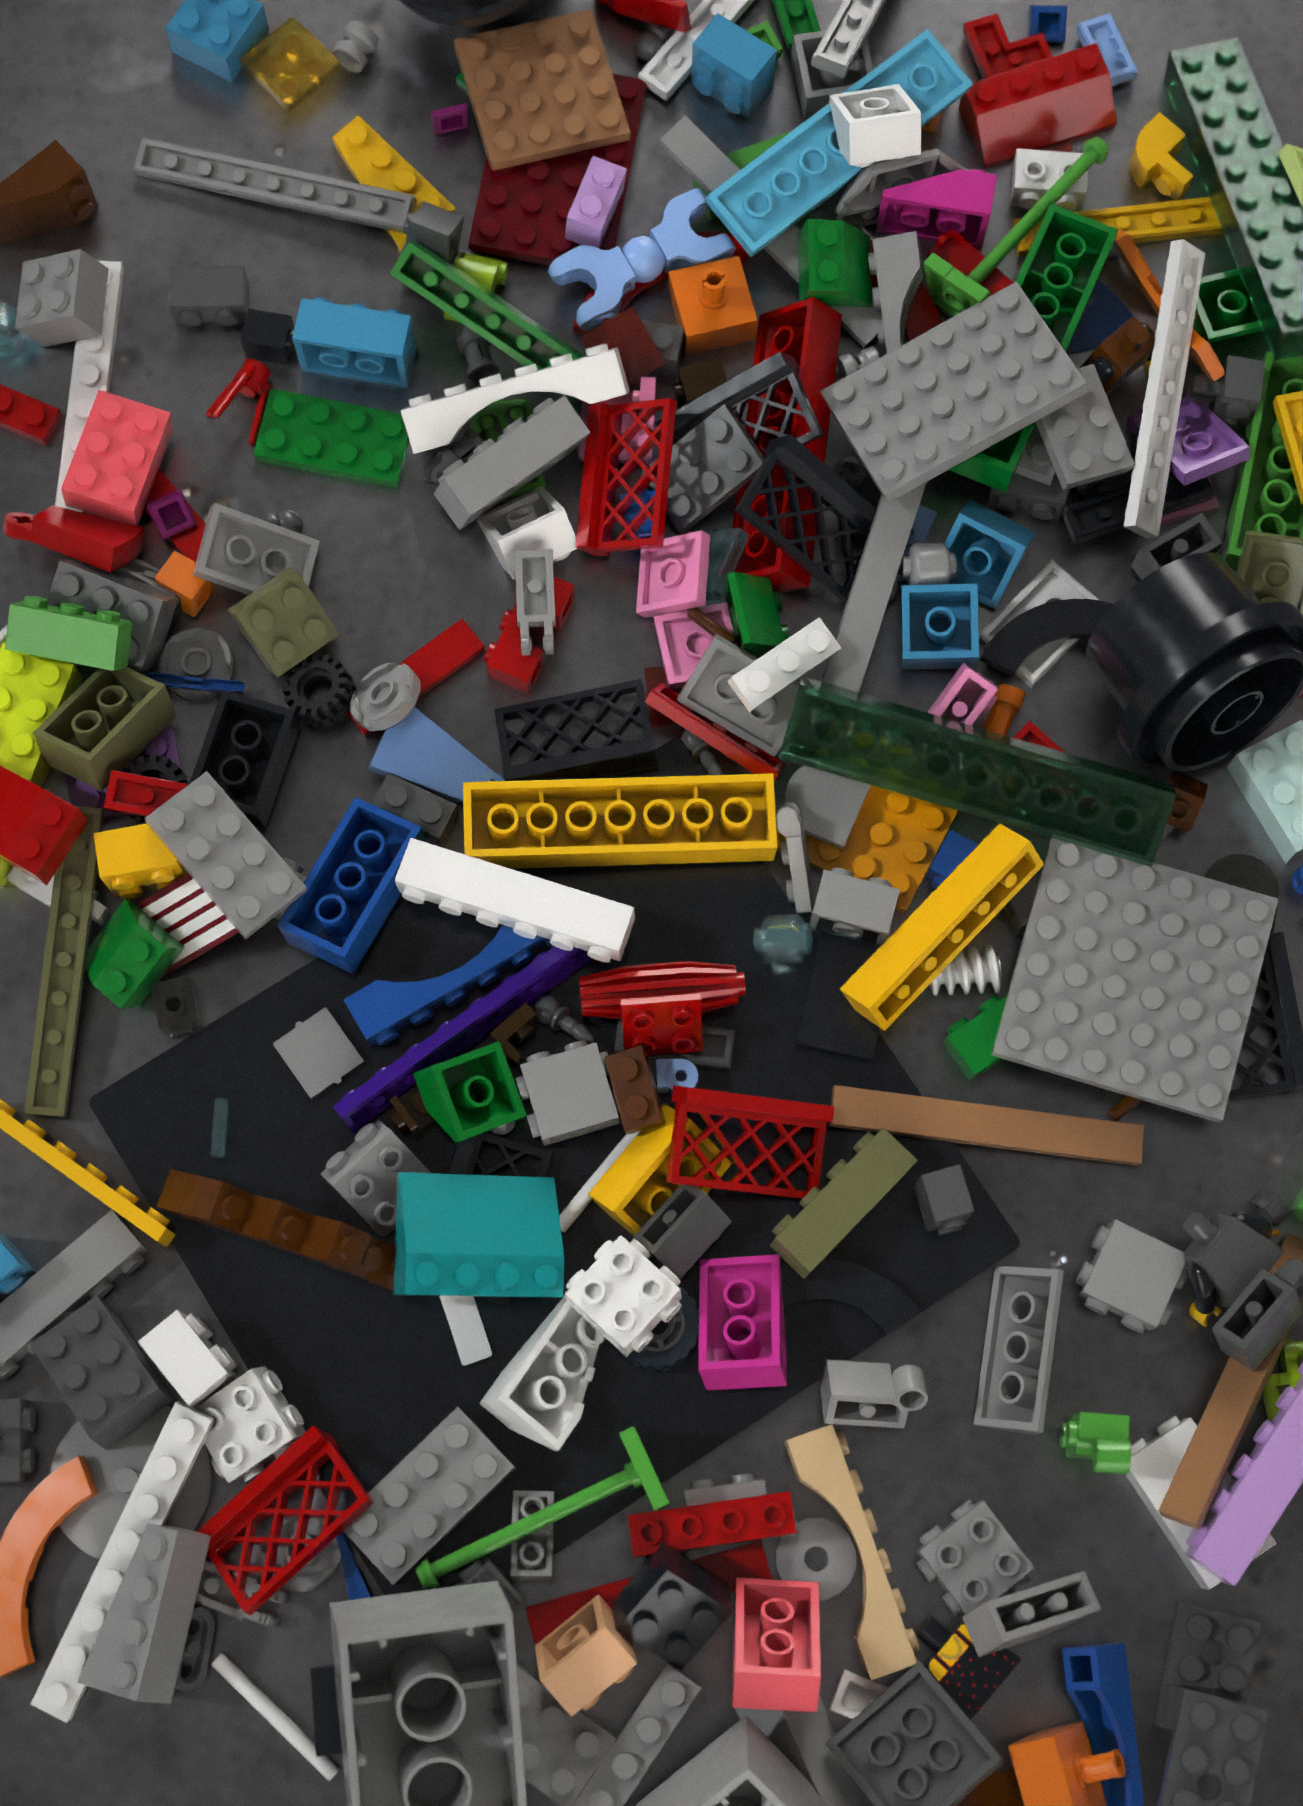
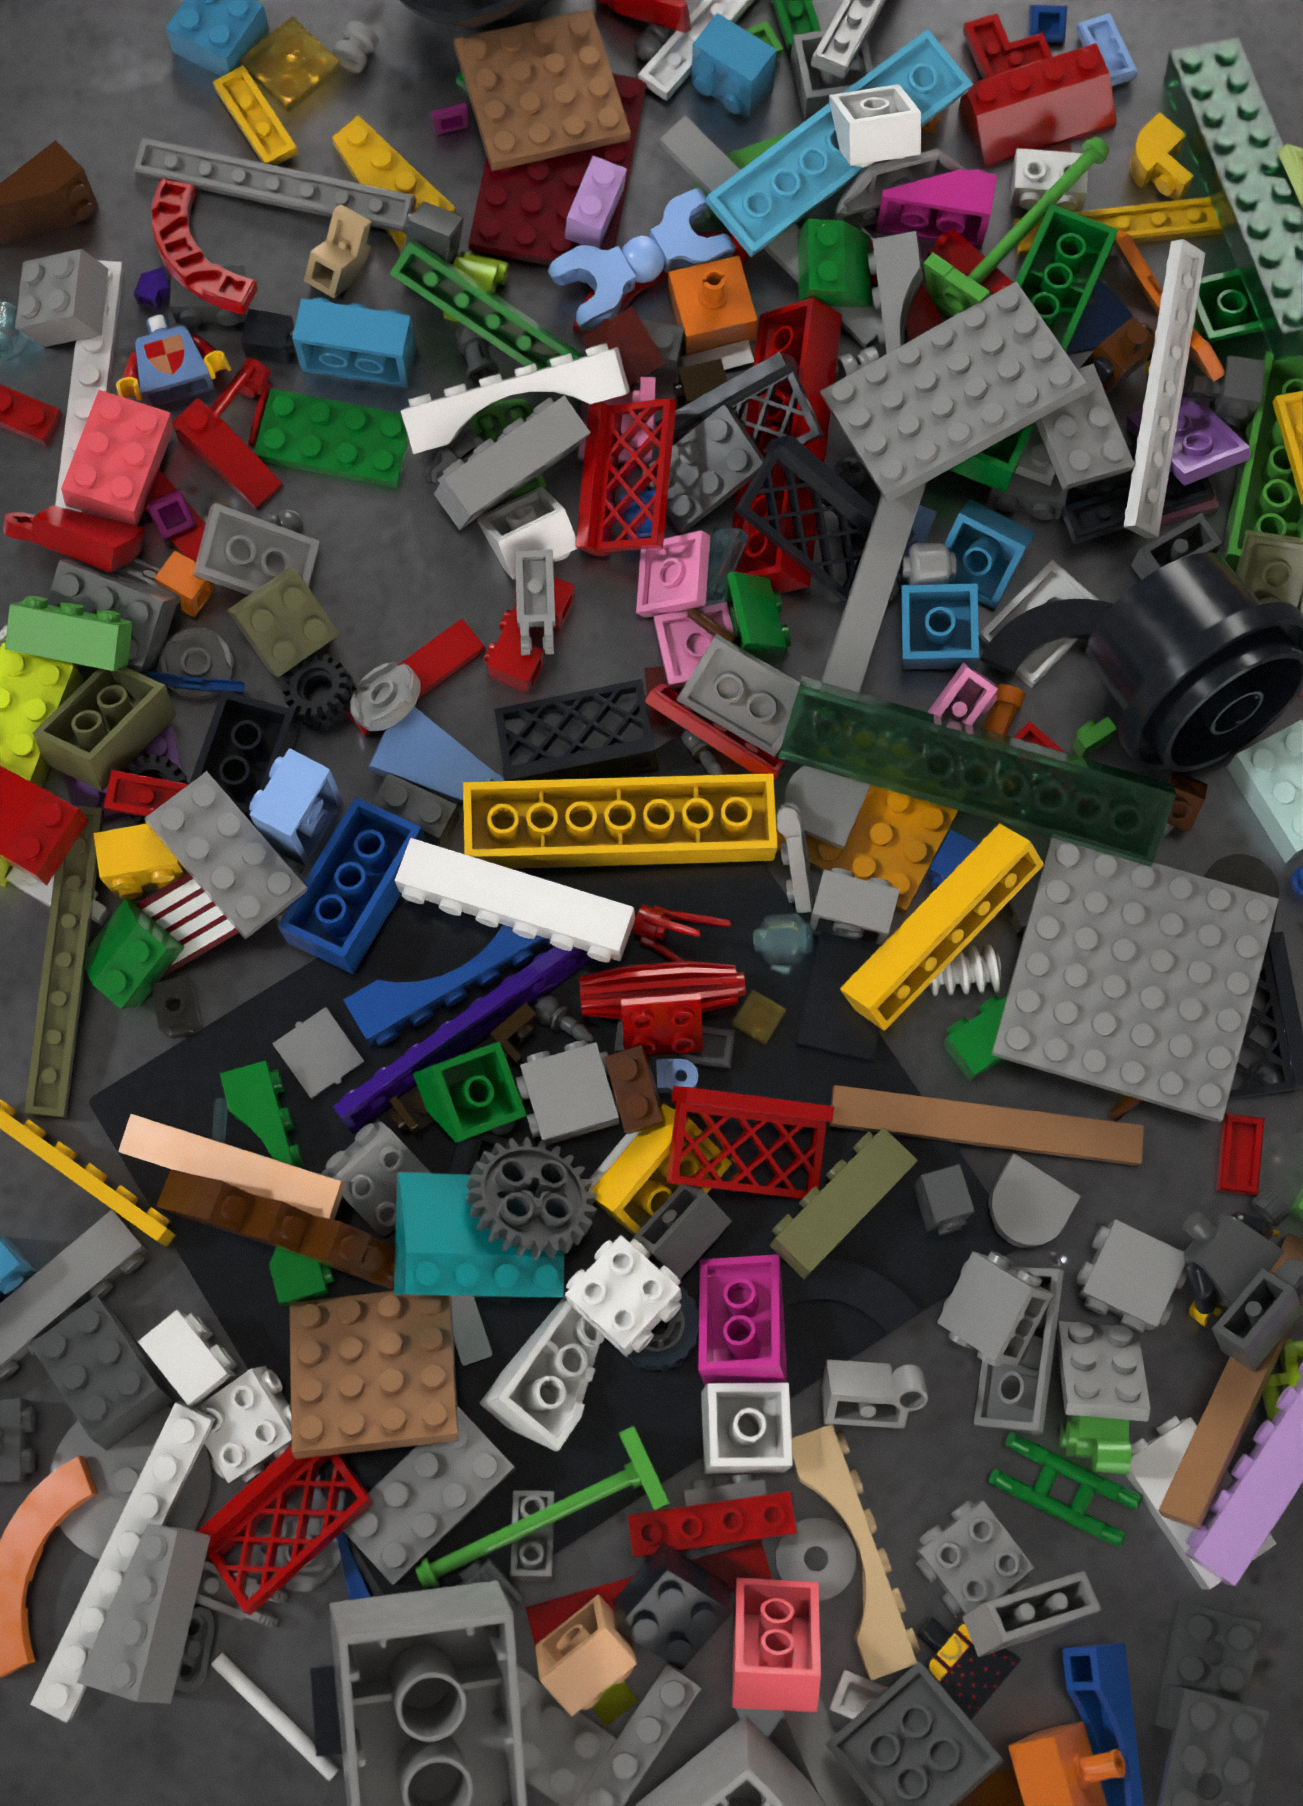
(152, 288): none -> dark purple piece
(170, 365): none -> torso
(183, 256): none -> red tile
(225, 454): none -> red slope
(235, 1166): none -> light nougat tile
(255, 117): none -> yellow plate
(255, 1102): none -> green arch
(296, 806): none -> light blue brick
(342, 255): none -> tan brick
(371, 1373): none -> medium nougat plate
(531, 1198): none -> dark grey gear
(614, 1702): none -> neon yellow slope
(655, 922): none -> red plant
(731, 355): none -> white sticker
(746, 1428): none -> white brick
(759, 1017): none -> clear yellow plate
(784, 664): white plate -> none
(994, 1308): none -> light grey brick
(1029, 1204): none -> light grey tile
(1088, 1481): none -> green piece
(1093, 736): none -> bright green plate
(1102, 1371): none -> light grey plate
(1240, 1155): none -> red tile

